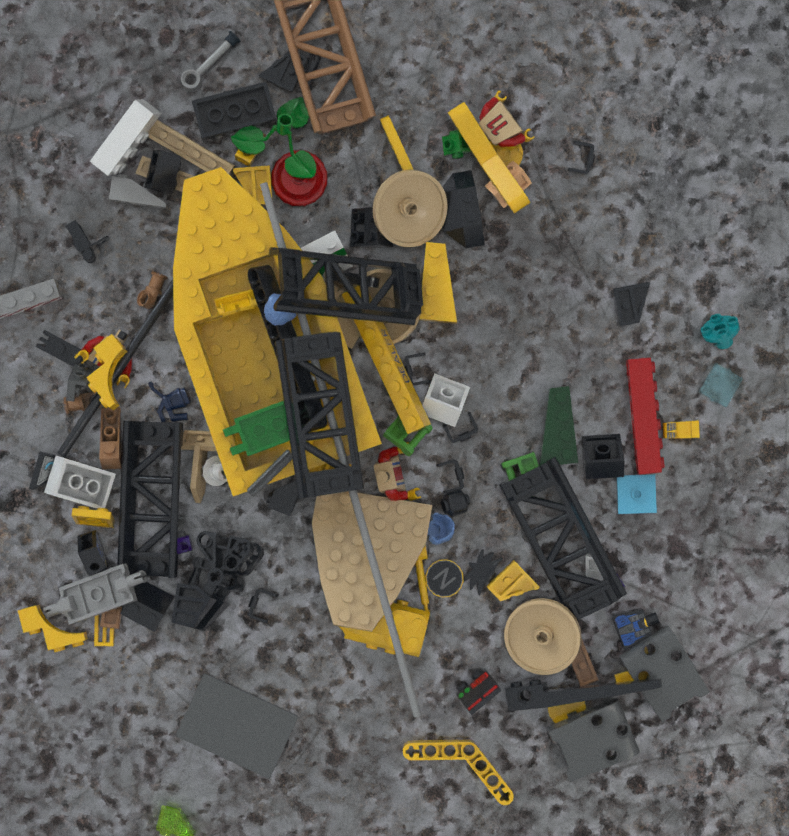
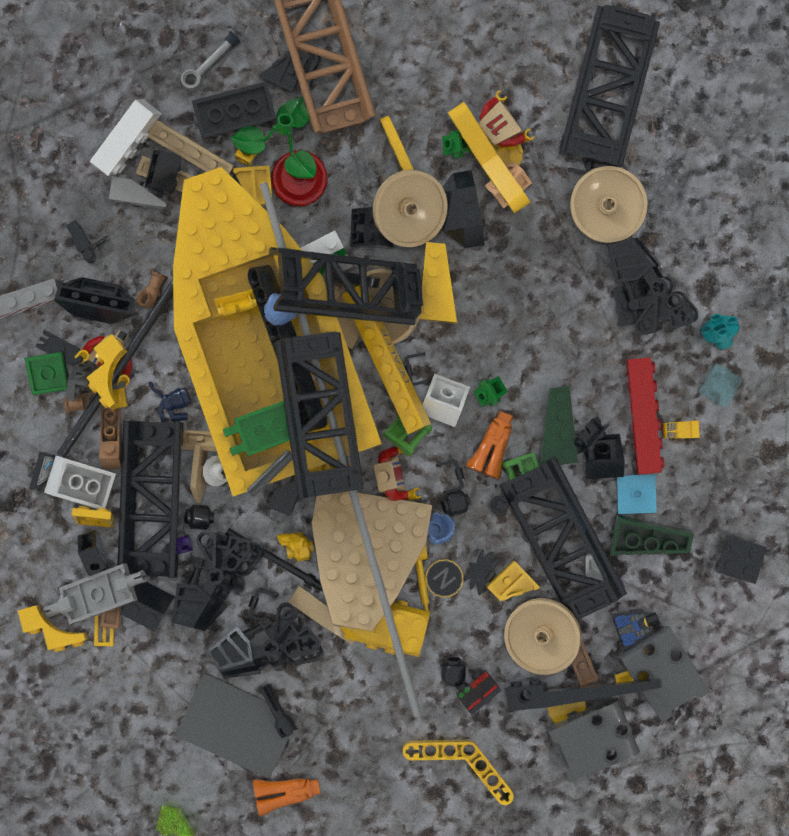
(47, 373): none -> green tile
(95, 300): none -> black wedge
(120, 396): none -> yellow plate
(199, 517): none -> black head
(237, 656): none -> black piece
(284, 724): none -> black piece
(295, 792): none -> orange piece
(296, 545): none -> yellow head
(309, 579): none -> black bar
(315, 610): none -> tan slope
(453, 671): none -> black head
(464, 436): black piece -> none
(486, 393): none -> green brick
(497, 436): none -> orange piece
(498, 504): none -> black piece
(587, 441): none -> black hinge
(608, 204): none -> tan dish
(616, 22): none -> black piece
(633, 262): none -> black piece
(643, 537): none -> dark green wedge
(741, 559): none -> black brick

